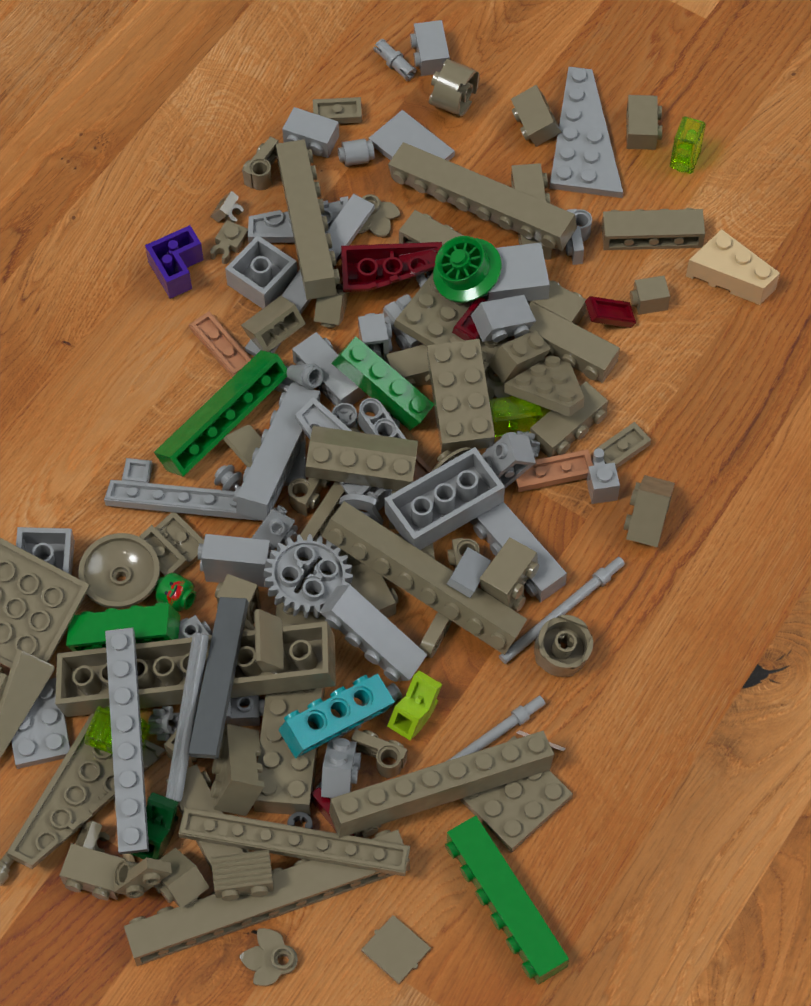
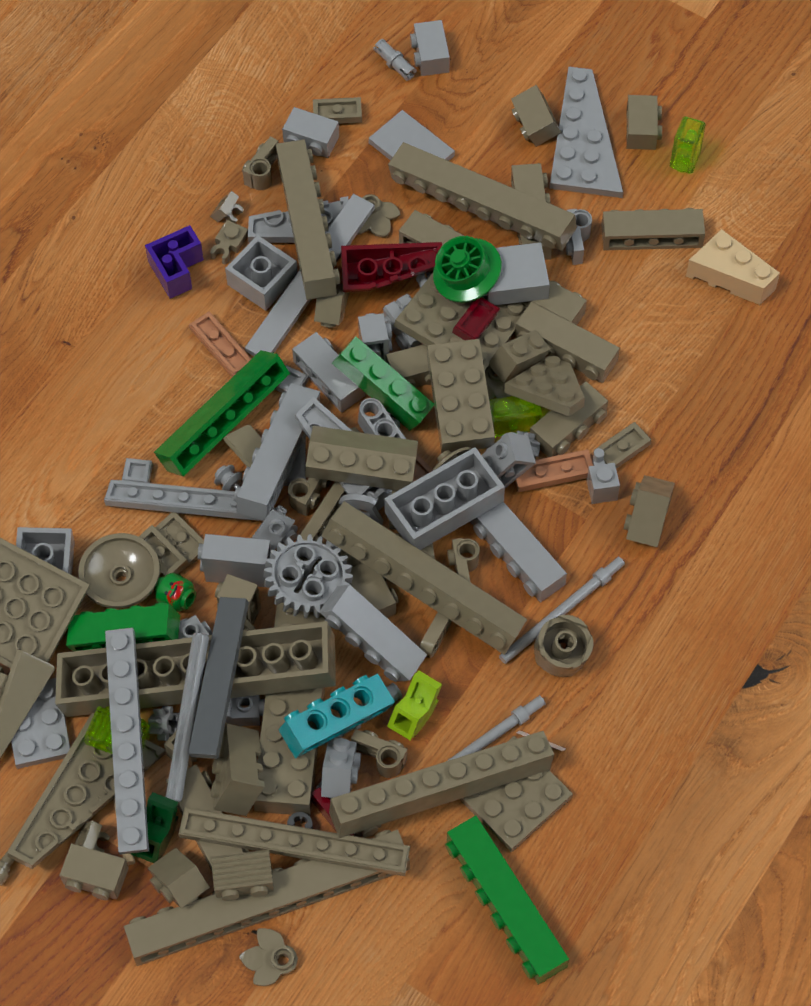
(137, 878): dark tan plate -> none
(268, 641): dark tan slope -> none
(273, 324): dark tan brick -> none
(306, 375): light grey cone -> none
(347, 414): light grey wheel -> none
(356, 152): light grey brick -> none
(396, 949): dark tan piece -> none
(454, 87): dark tan brick -> none
(468, 572): light grey tile -> none
(503, 318): light grey brick -> none
(509, 572): dark tan brick -> none
(610, 312): dark red tile -> none
(650, 295): dark tan brick -> none

